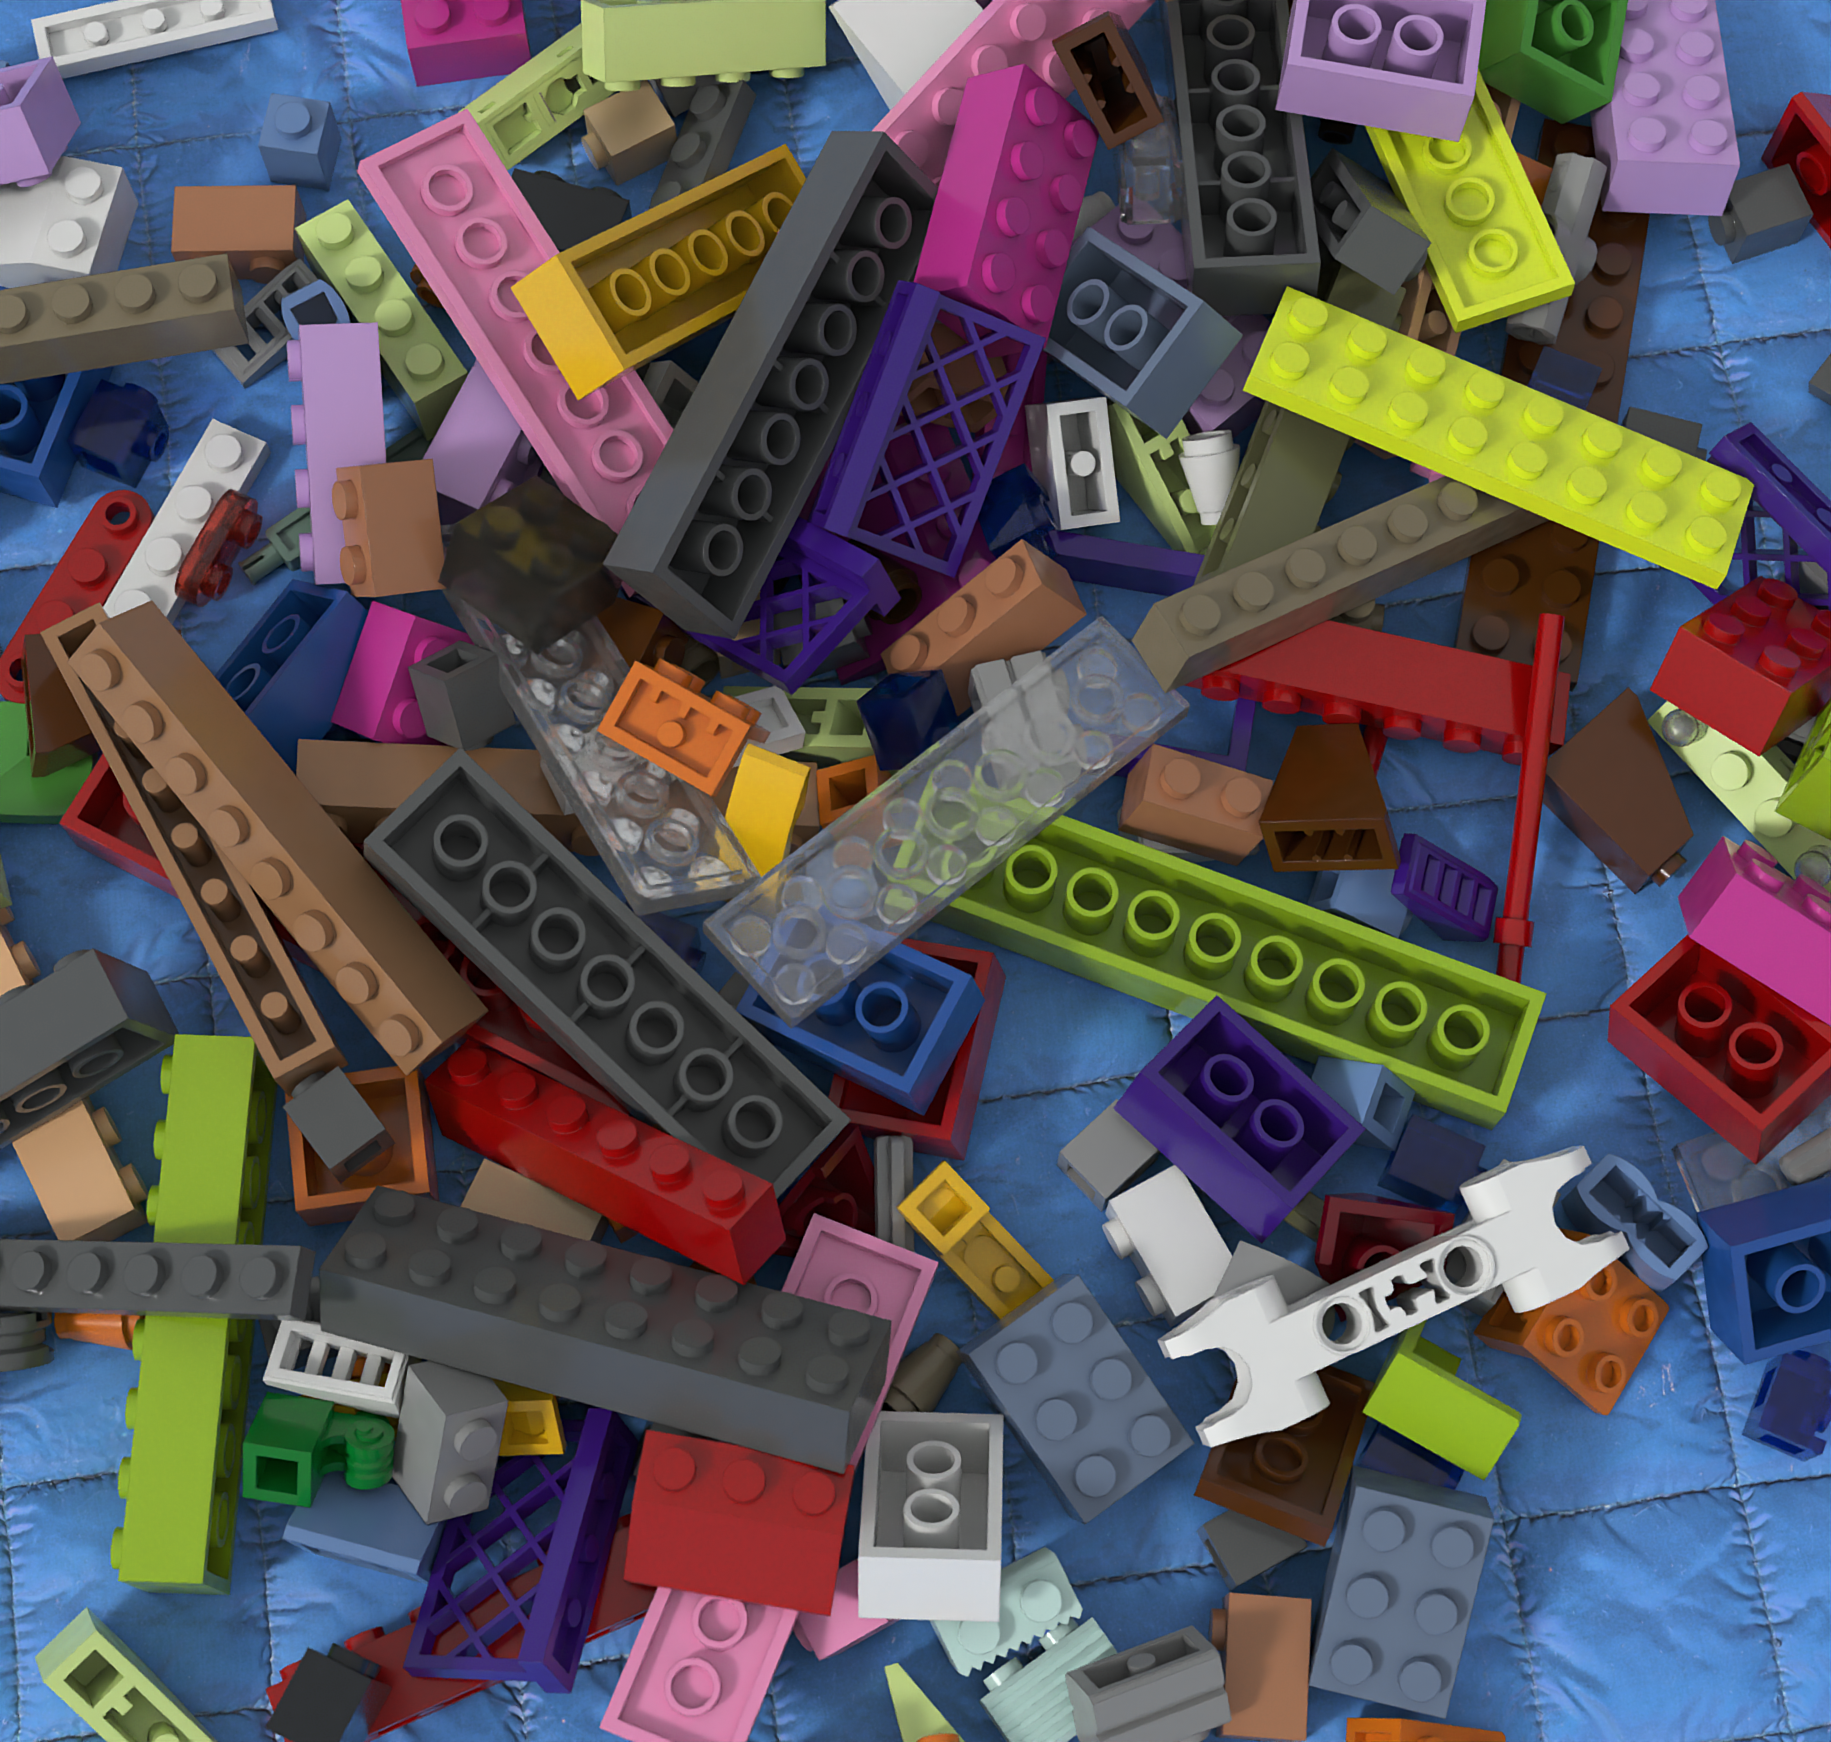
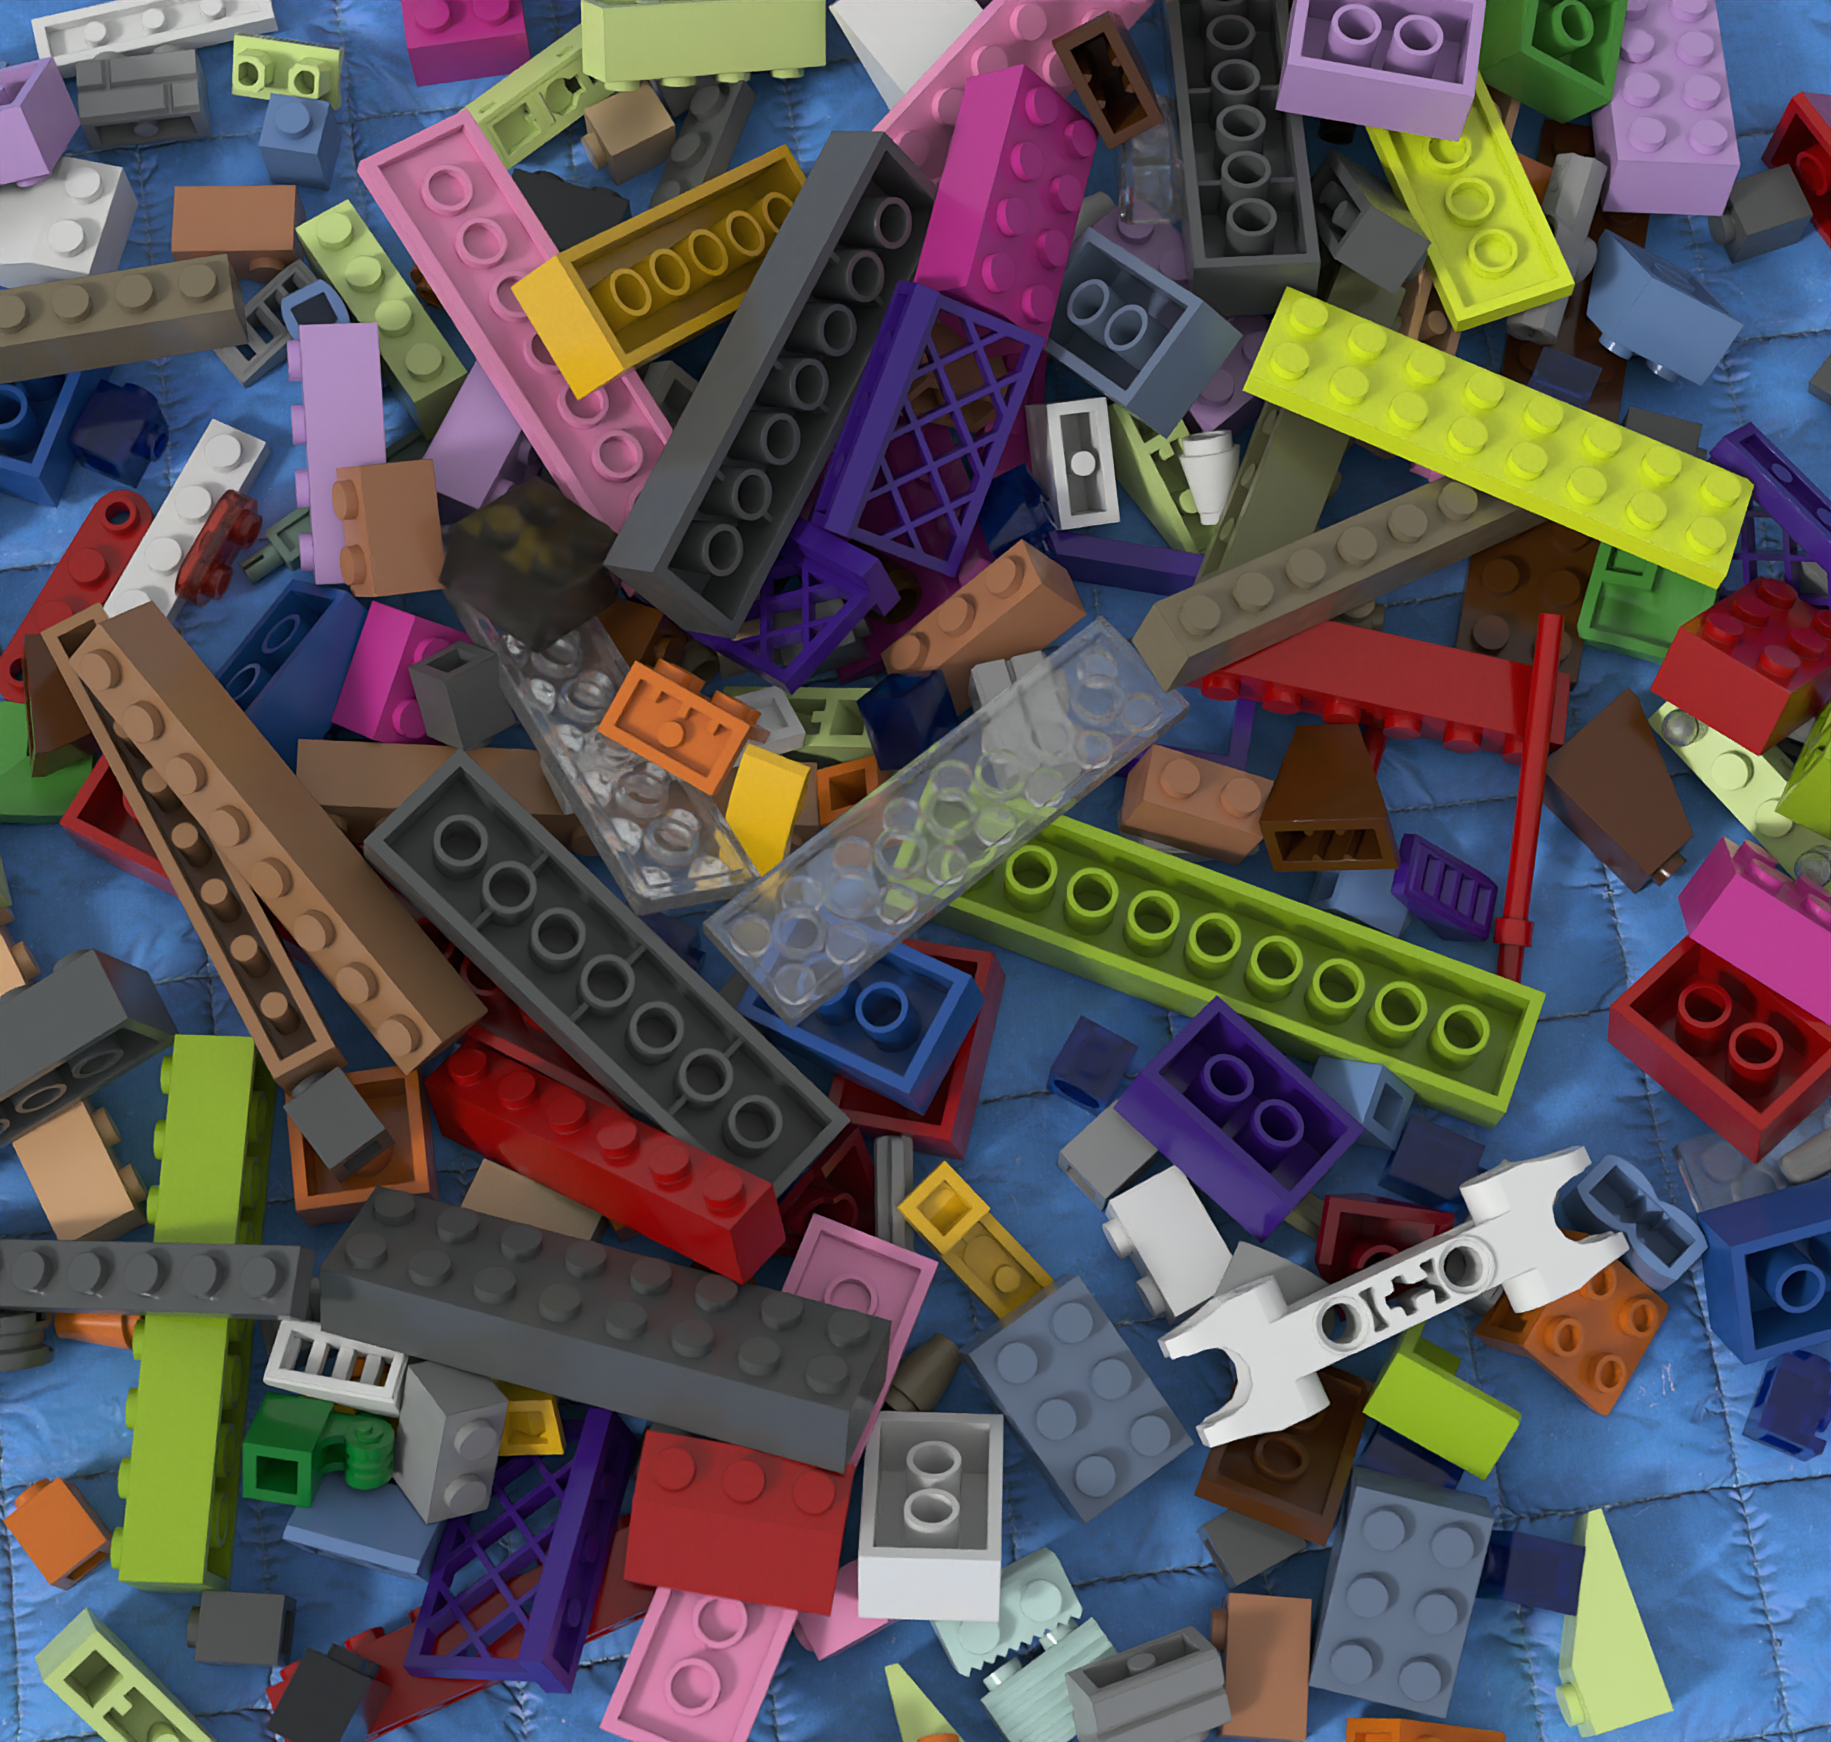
(59, 1531): none -> orange brick
(142, 97): none -> light grey brick
(242, 1629): none -> dark grey brick
(286, 68): none -> yellowish green hips
(1091, 1066): none -> clear blue brick
(1531, 1573): none -> clear blue brick
(1604, 1649): none -> yellowish green slope
(1638, 605): none -> bright green plate
(1658, 312): none -> medium blue slope

